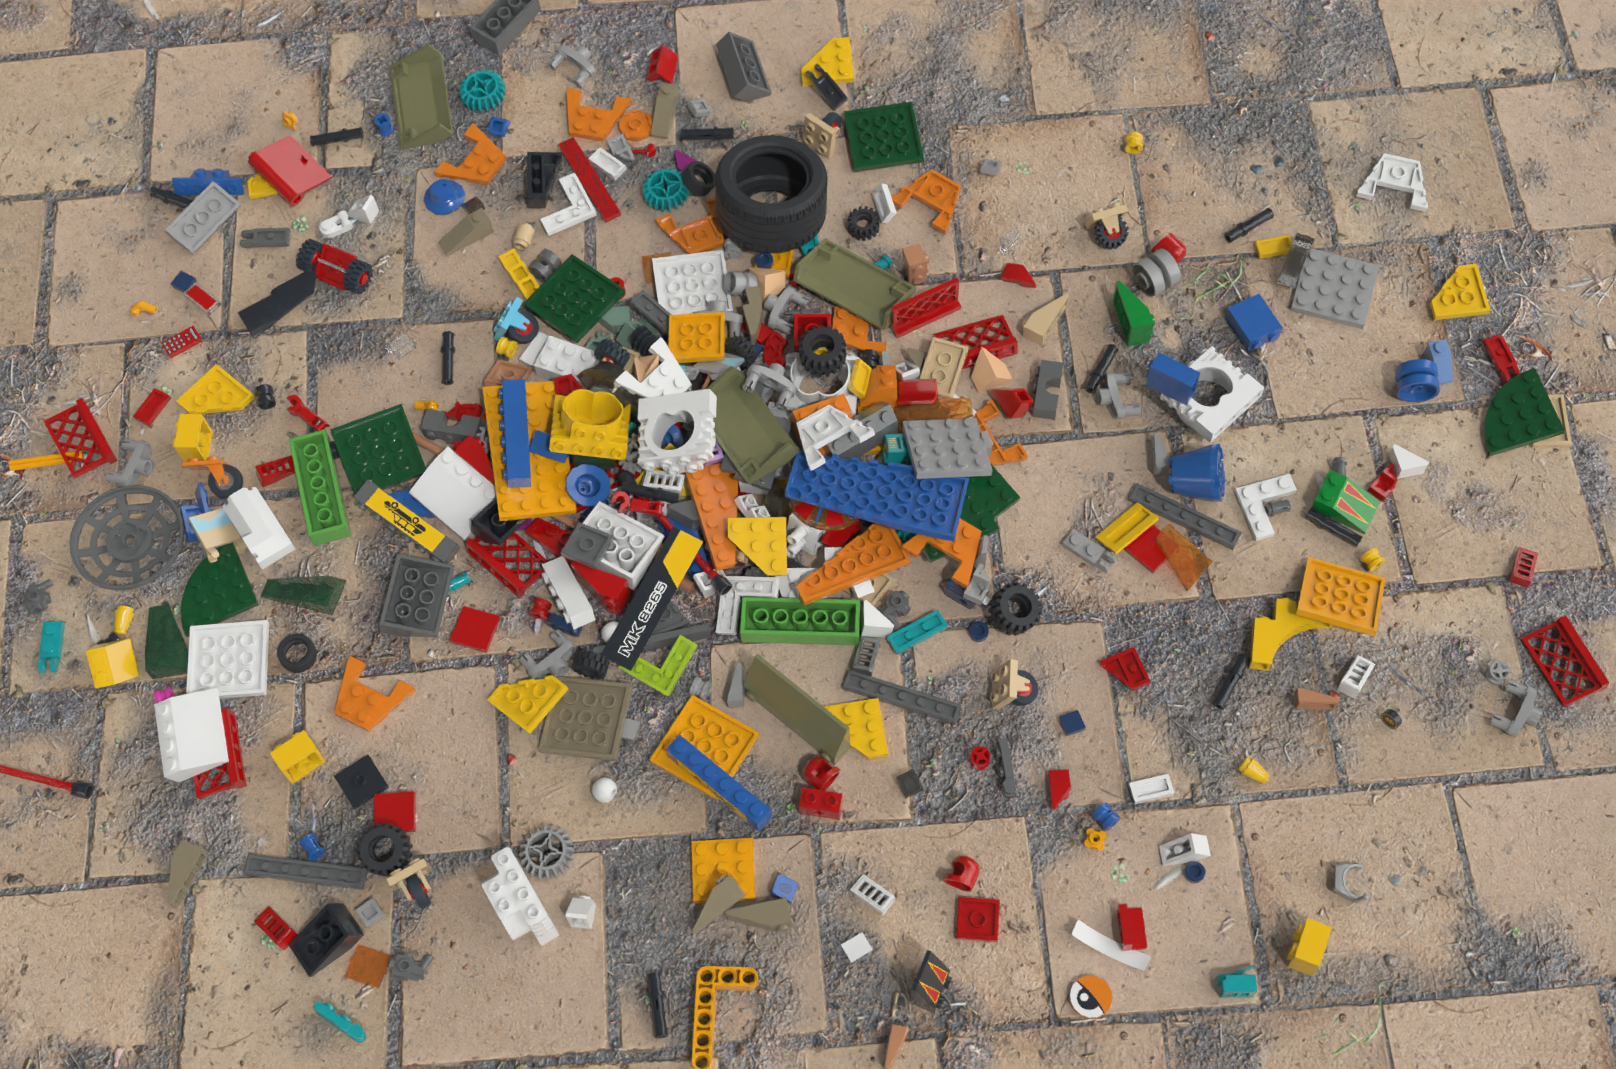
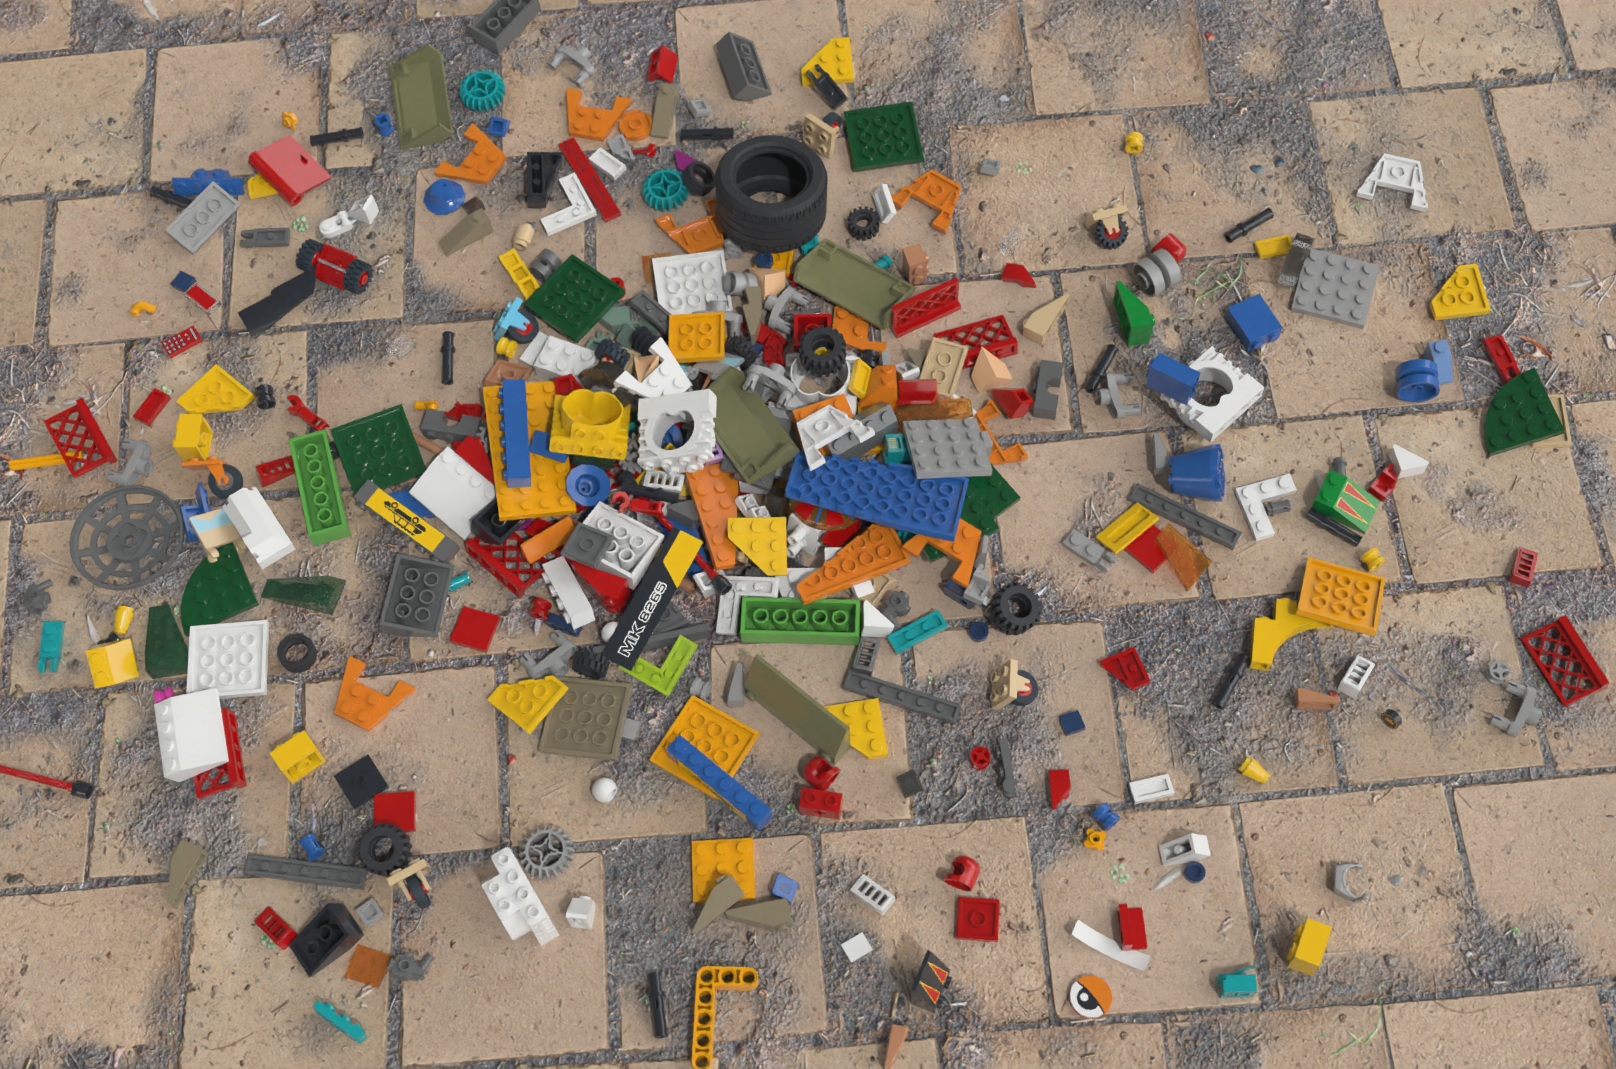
(547, 540): none -> orange slope

